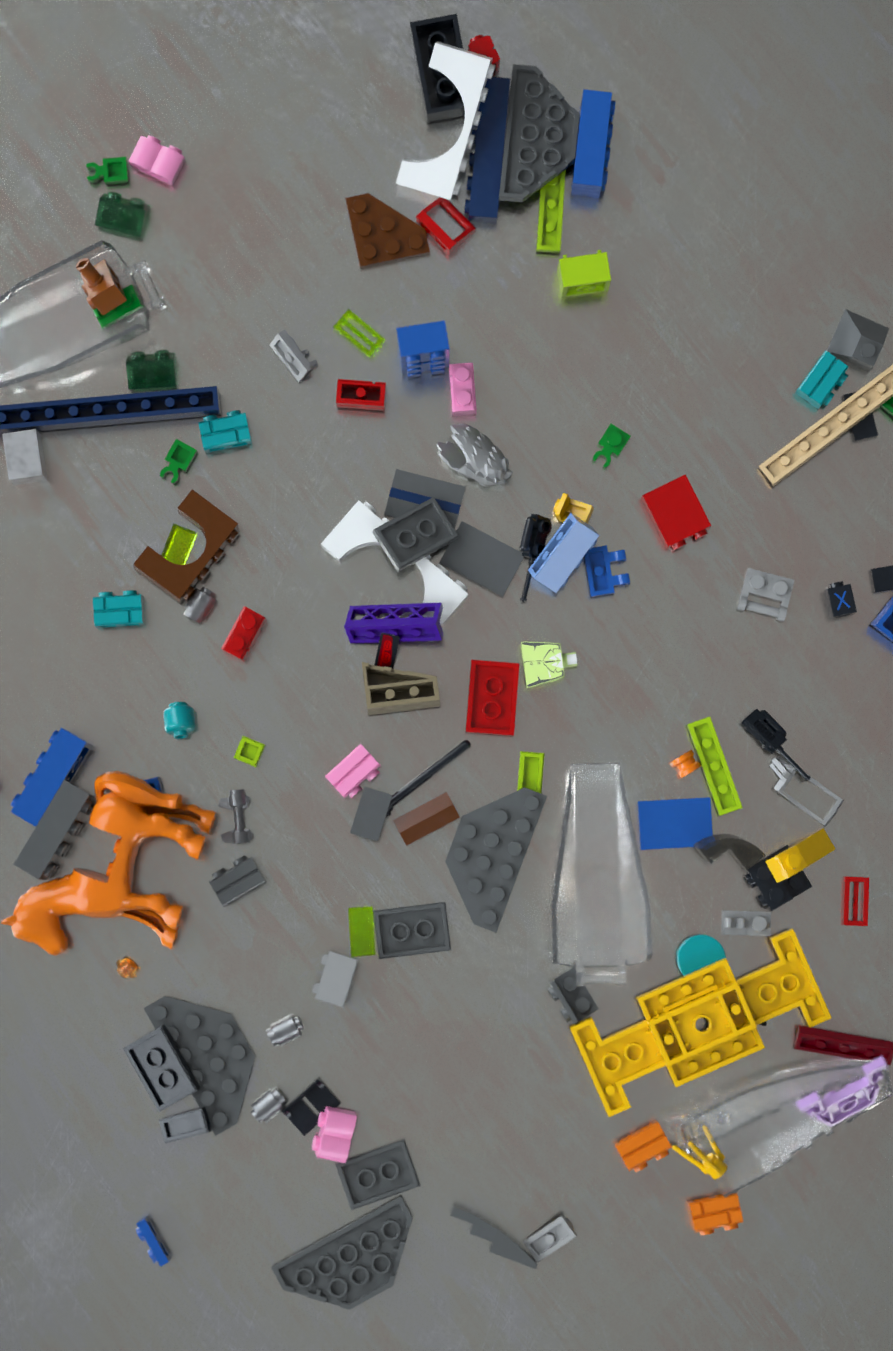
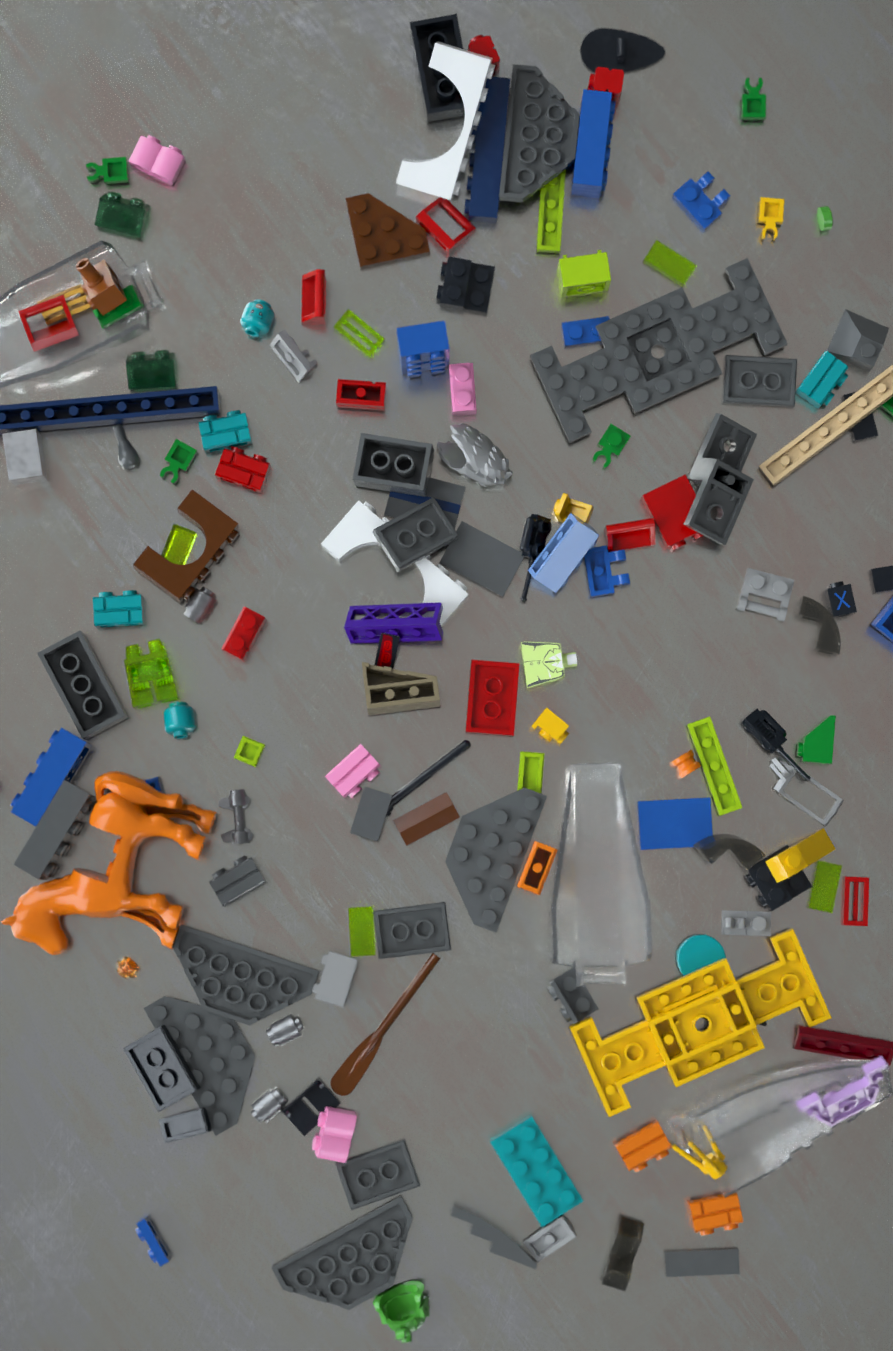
(52, 334): none -> red tile
(74, 309): none -> pearl gold tile
(82, 685): none -> dark grey brick
(127, 455): none -> dark grey piece
(148, 668): none -> clear neon green hips
(240, 979): none -> dark grey plate
(243, 469): none -> red brick
(257, 318): none -> teal head
(314, 298): none -> red tile
(357, 1063): none -> reddish brown piece
(393, 464): none -> dark grey brick
(403, 1308): none -> bright green helmet
(465, 285): none -> black plate
(536, 1170): none -> teal brick
(537, 868): none -> orange brick
(551, 726): none -> yellow brick
(581, 331): none -> blue plate
(607, 81): none -> red brick
(619, 50): none -> black shield
(622, 1253): none -> clear smoke brick
(630, 535): none -> red tile
(669, 263): none -> clear neon green tile
(688, 346): none -> dark grey piece
(698, 204): none -> blue plate
(702, 1262): none -> dark grey tile
(720, 479): none -> dark grey bracket
(753, 104): none -> green plate
(759, 381): none -> dark grey tile
(770, 213): none -> yellow plate
(818, 743): none -> green slope
(824, 218): none -> bright green tile
(824, 886): none -> clear neon green tile
(828, 634): none -> clear smoke brick

